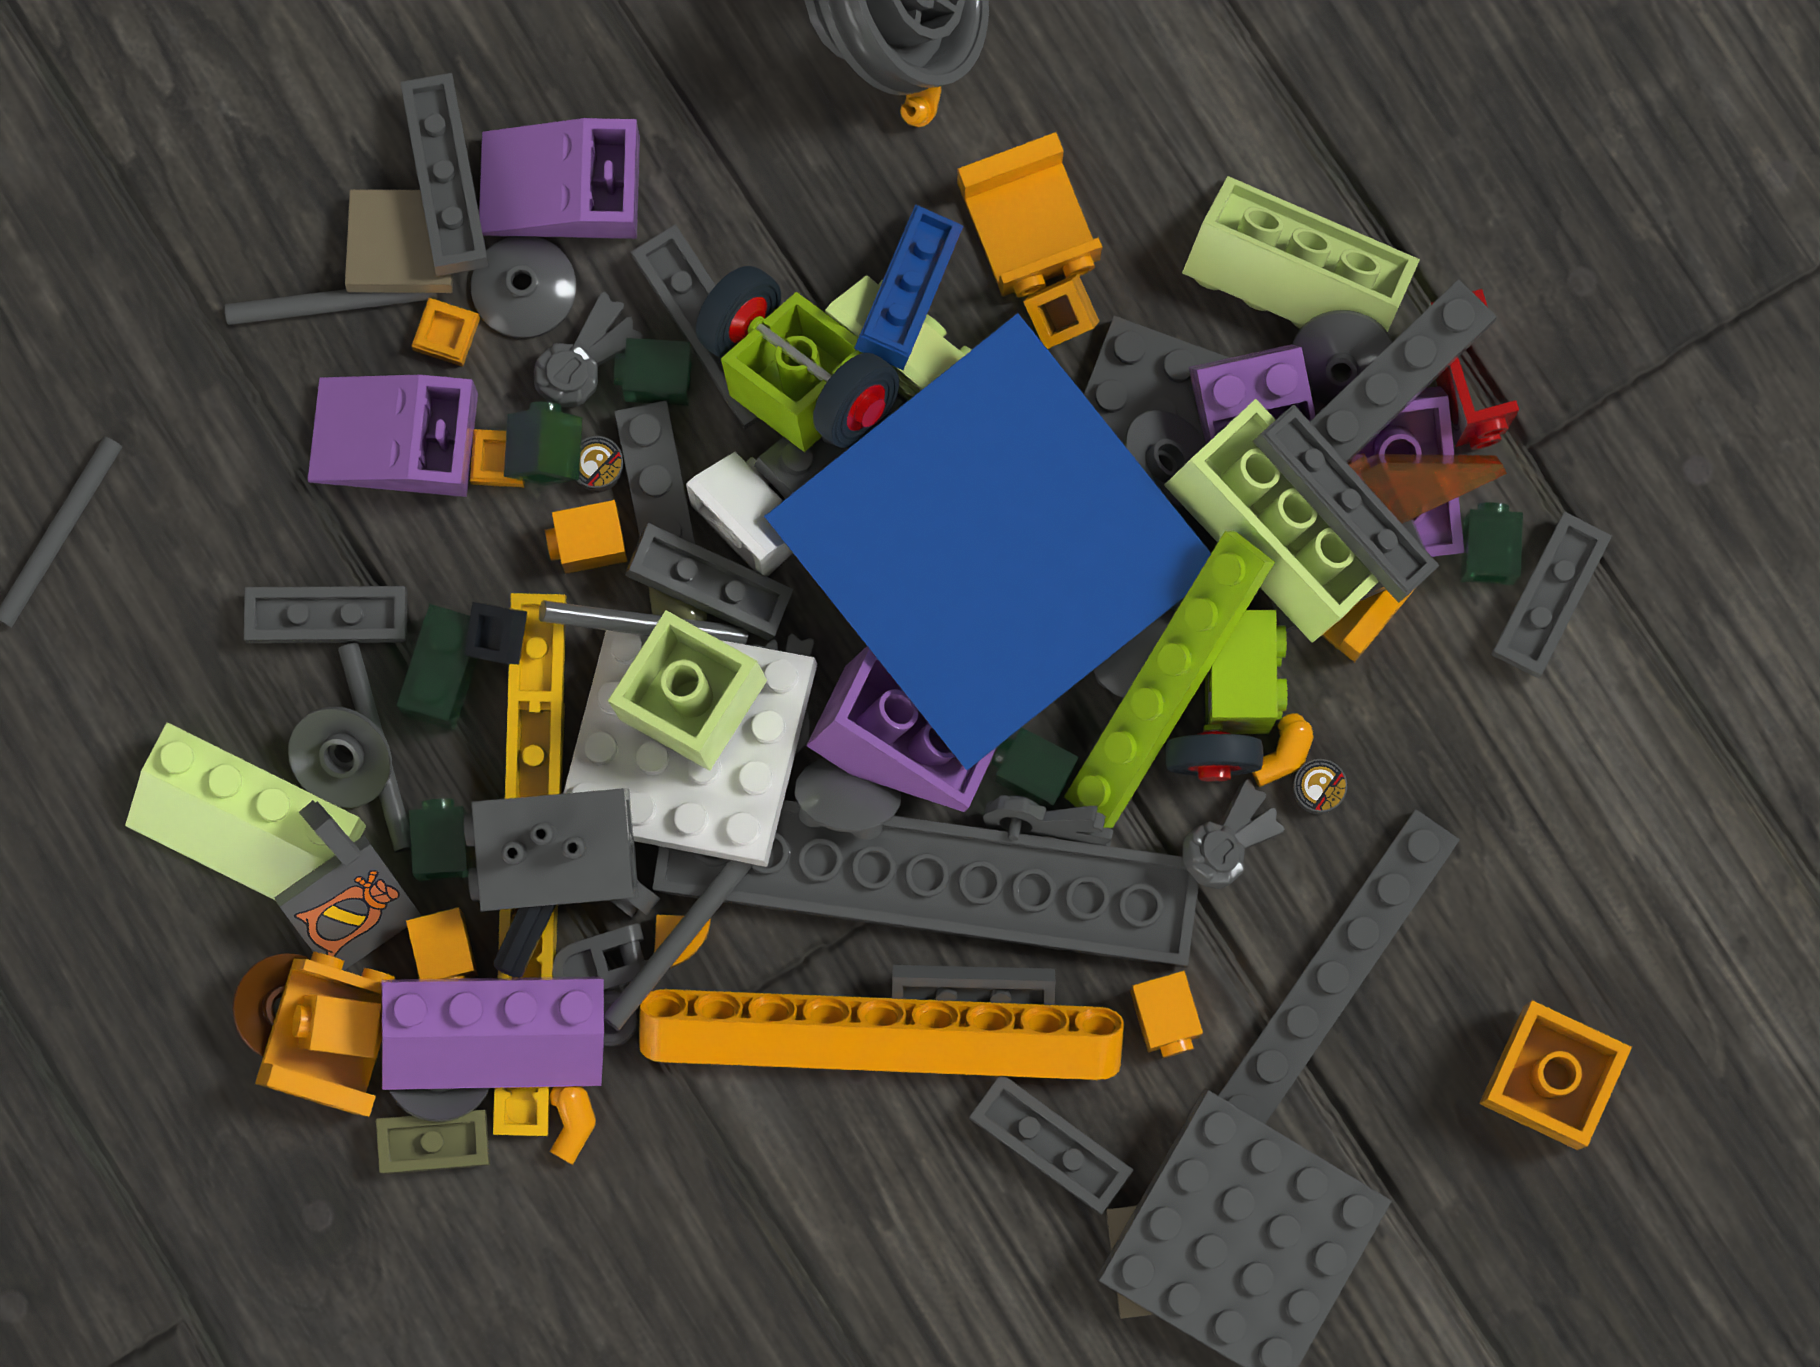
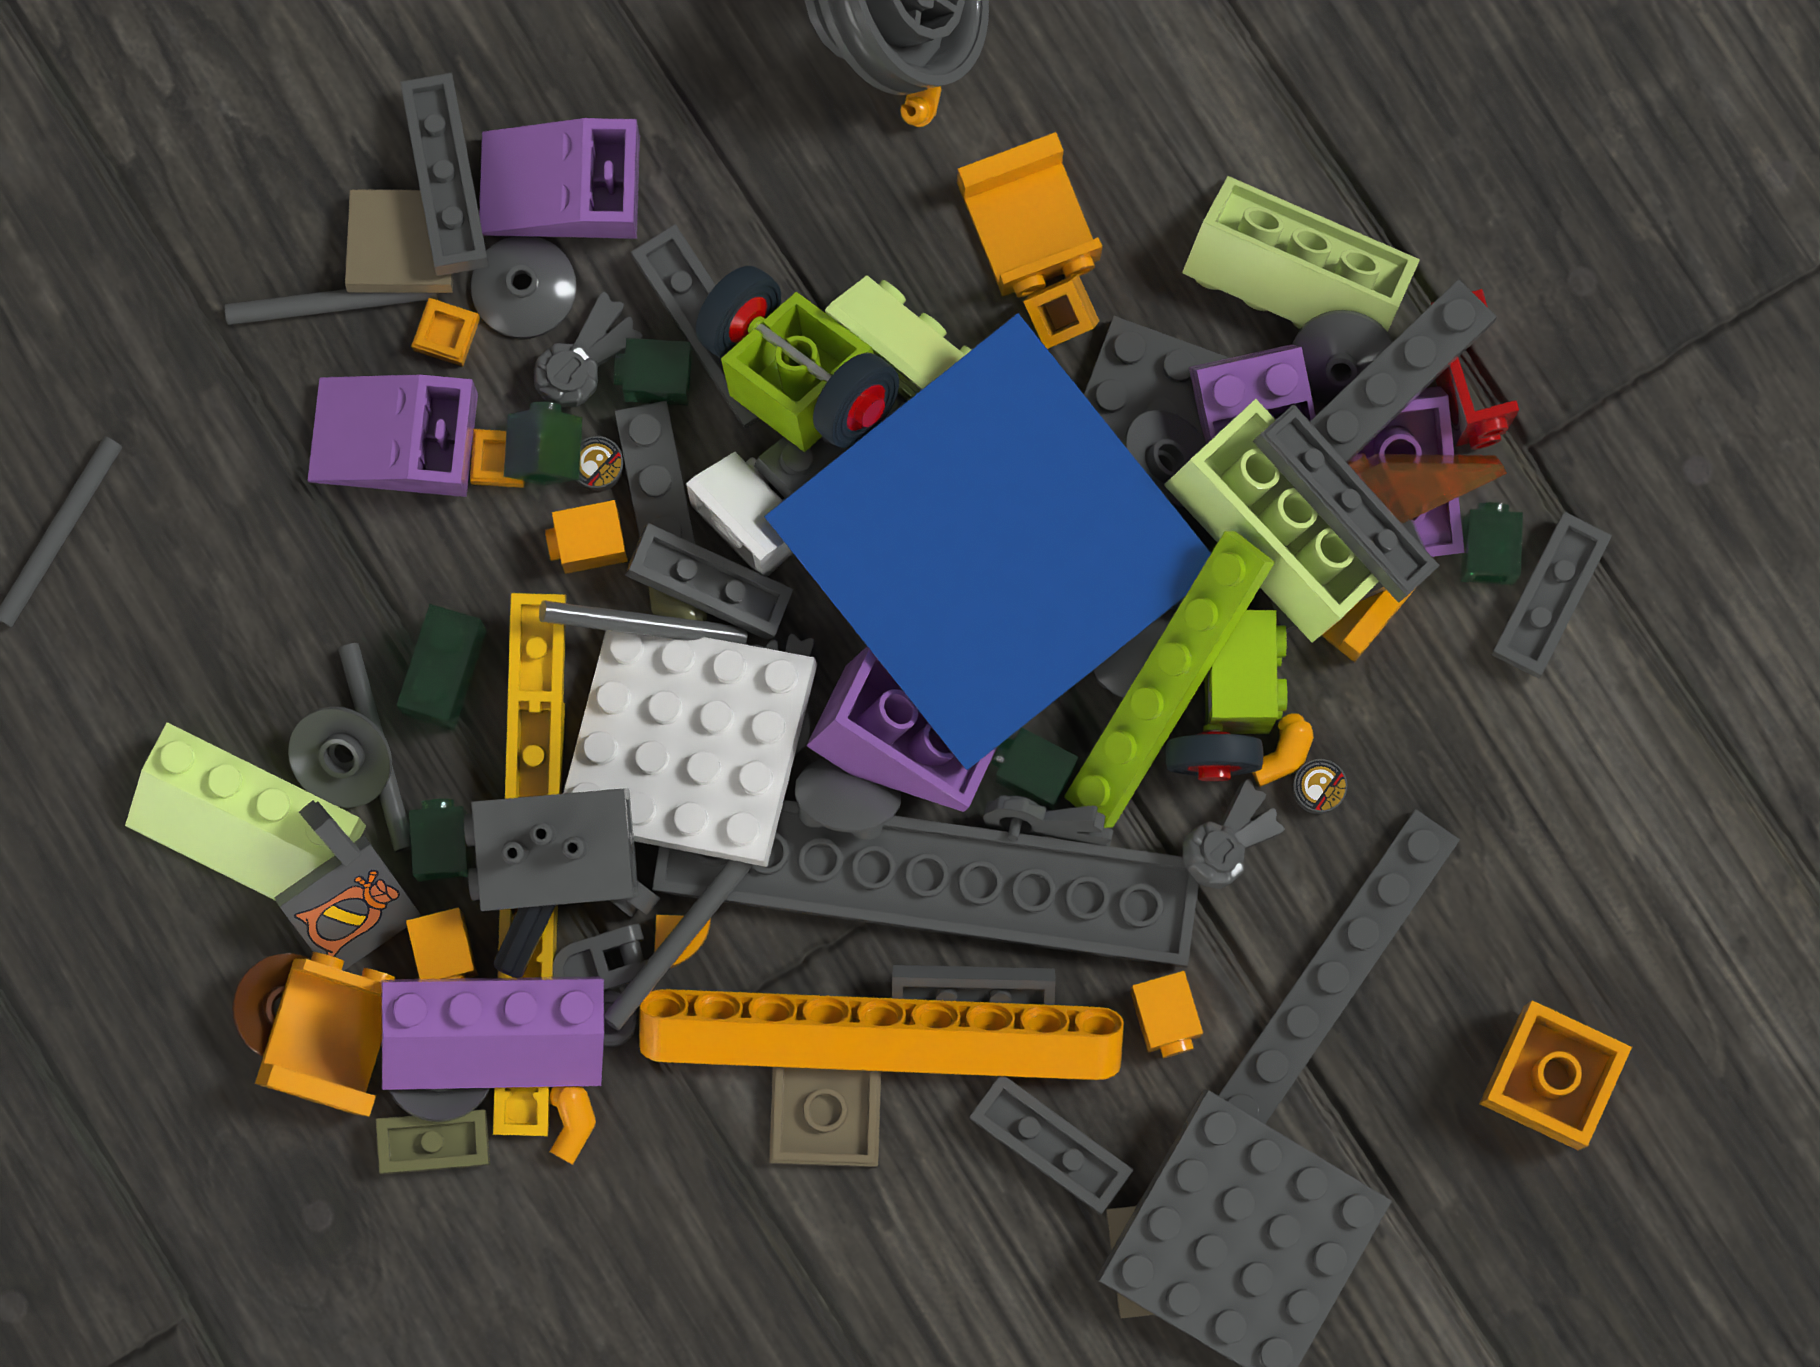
(325, 614): dark grey plate -> none
(337, 1025): light orange brick -> none
(495, 633): black plate -> none
(687, 690): yellowish green brick -> none
(825, 1117): none -> dark tan tile
(909, 287): blue tile -> none

